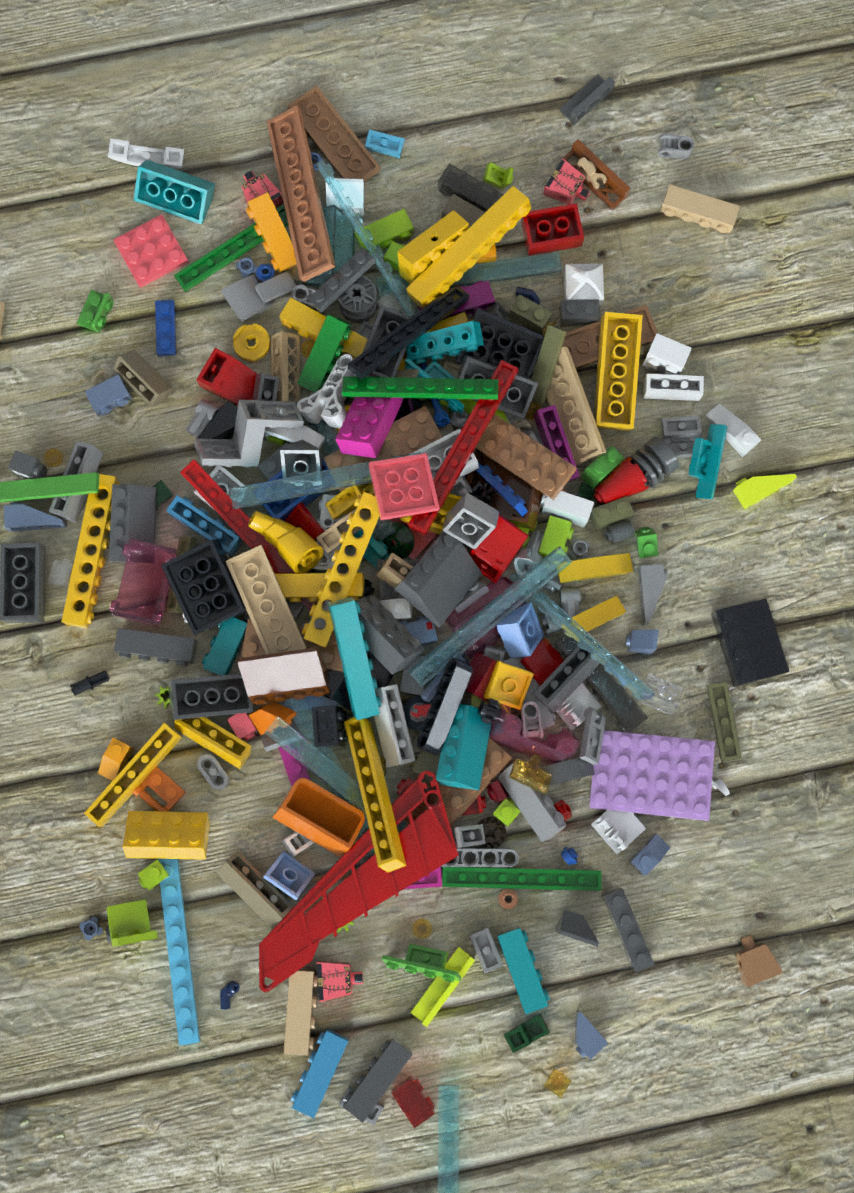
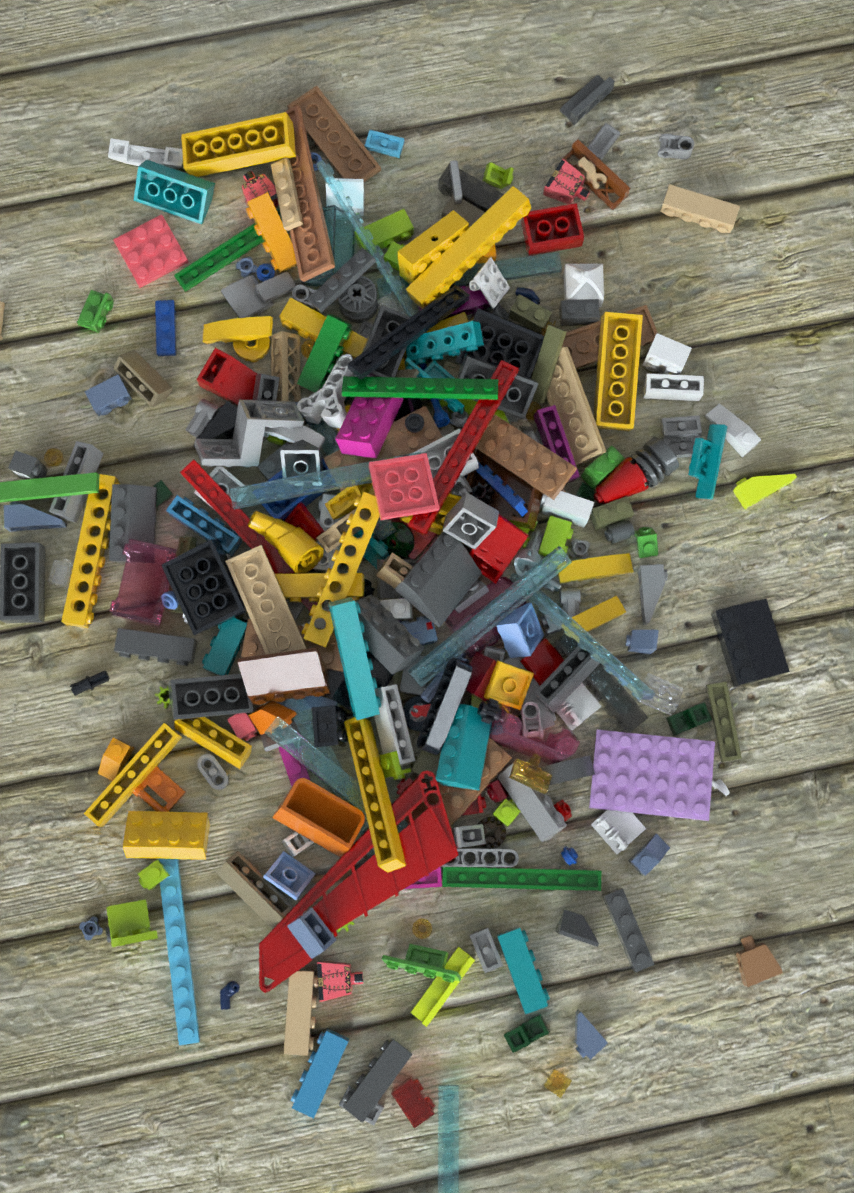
(169, 600): none -> medium blue plate
(237, 329): none -> yellow slope
(238, 145): none -> yellow brick
(286, 194): none -> tan plate
(311, 933): none -> sand blue brick
(391, 766): none -> lime bracket
(414, 423): none -> black plate
(456, 183): none -> light grey tile
(490, 282): none -> white hinge
(505, 892): nougat plate -> none
(592, 736): light grey plate -> none
(603, 140): none -> light grey tile
(689, 718): none -> dark green slope

